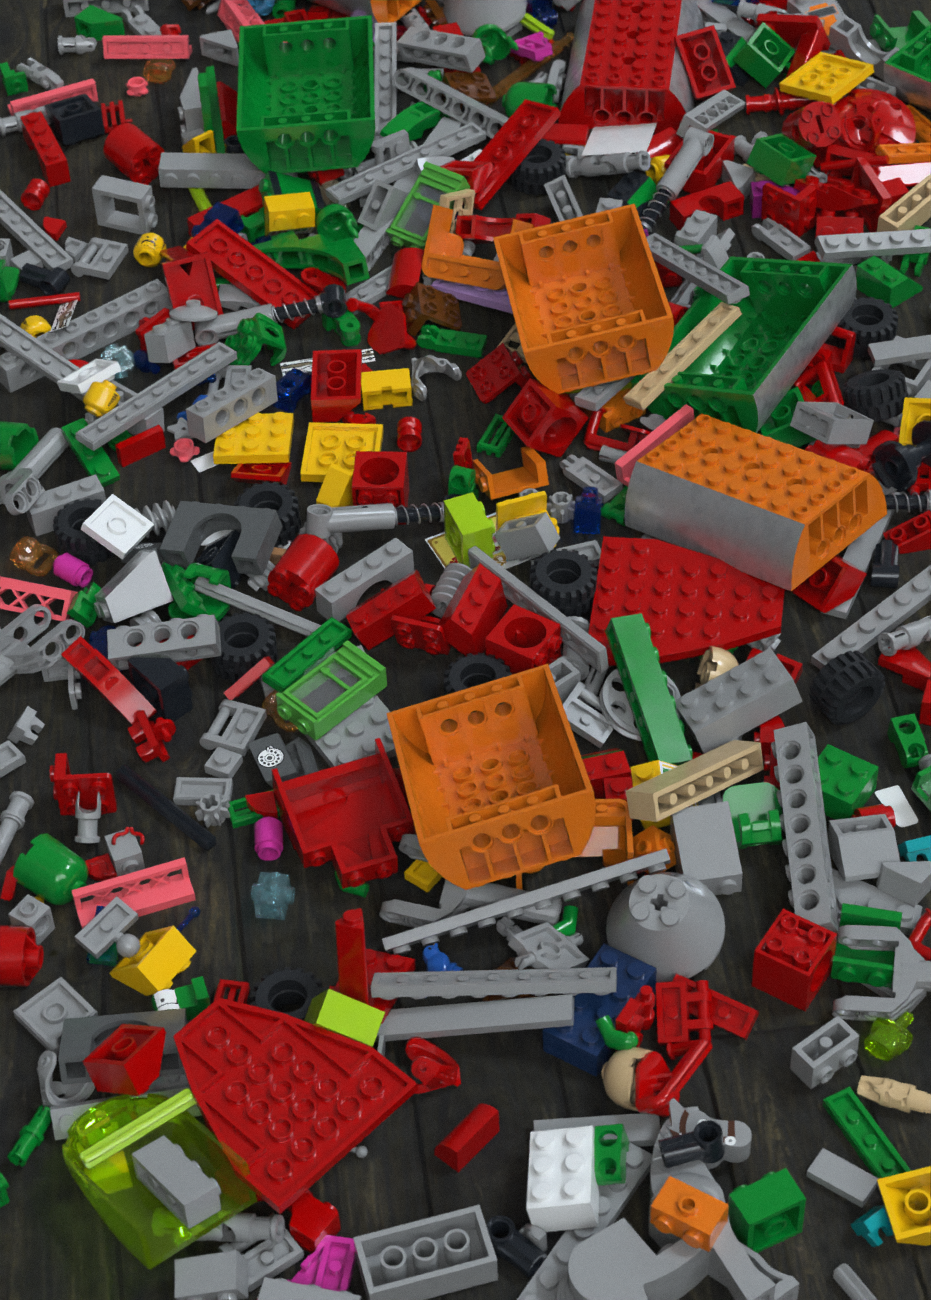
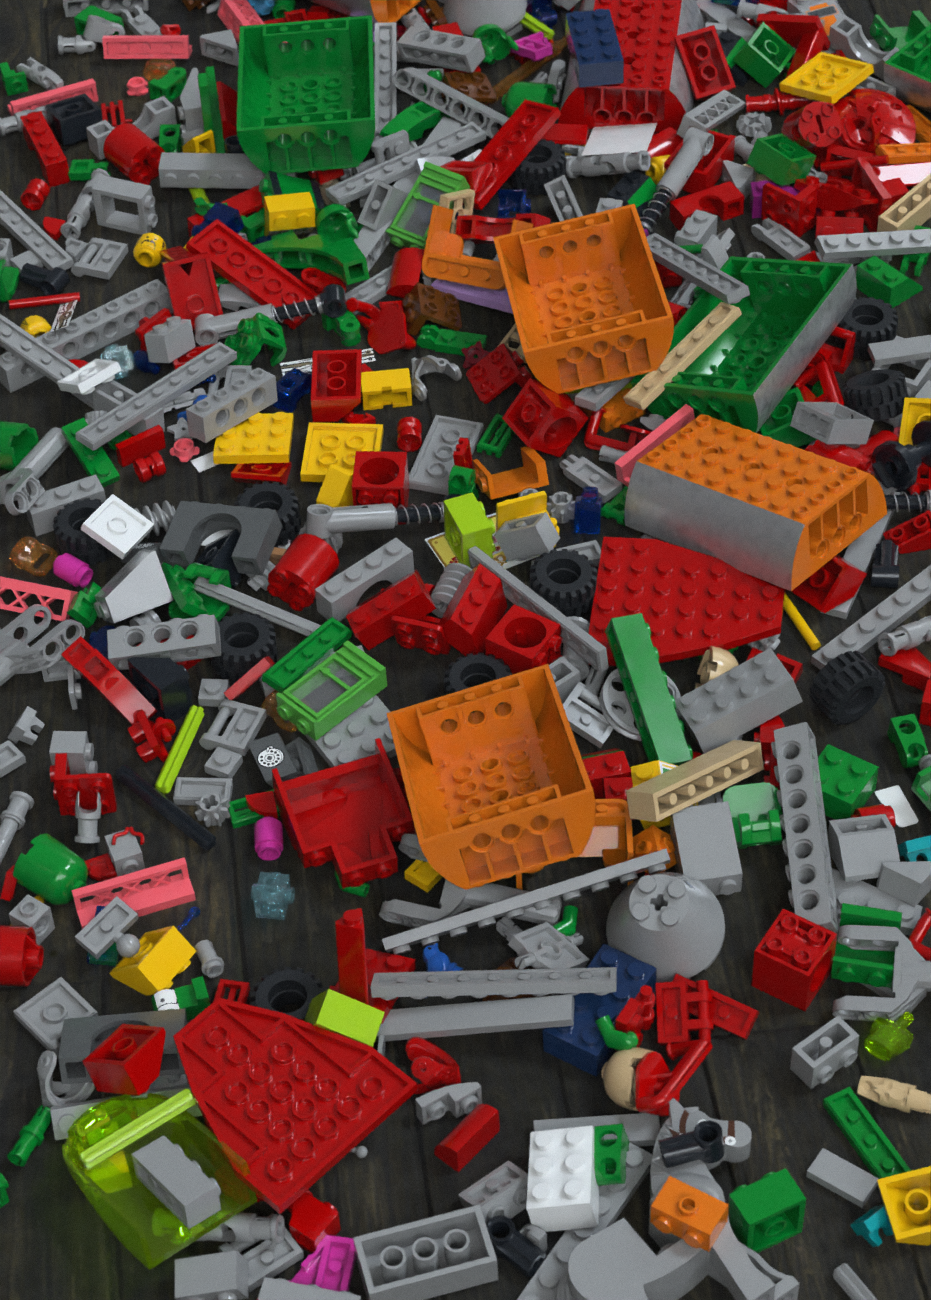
(78, 750): none -> light grey brick
(80, 212): none -> light grey piece
(82, 169): none -> green plate
(98, 27): none -> light grey piece
(101, 398): yellow head -> none
(149, 466): none -> red wheel
(153, 114): none -> light grey arch
(169, 85): none -> green leg
(173, 143): none -> green leg
(179, 749): none -> lime axle
(184, 400): none -> light grey axle
(193, 312): light grey dish -> none
(203, 206): none -> green hand
(211, 963): none -> light grey pin
(212, 692): none -> light grey plate
(365, 322): none -> red piece
(435, 457): none -> light grey tile
(457, 1098): none -> light grey slope
(473, 350): none -> dark red plate
(499, 1192): none -> light grey bracket
(513, 201): none -> clear blue window
(594, 48): none -> dark blue brick
(758, 122): none -> light grey gear
(800, 624): none -> yellow bar

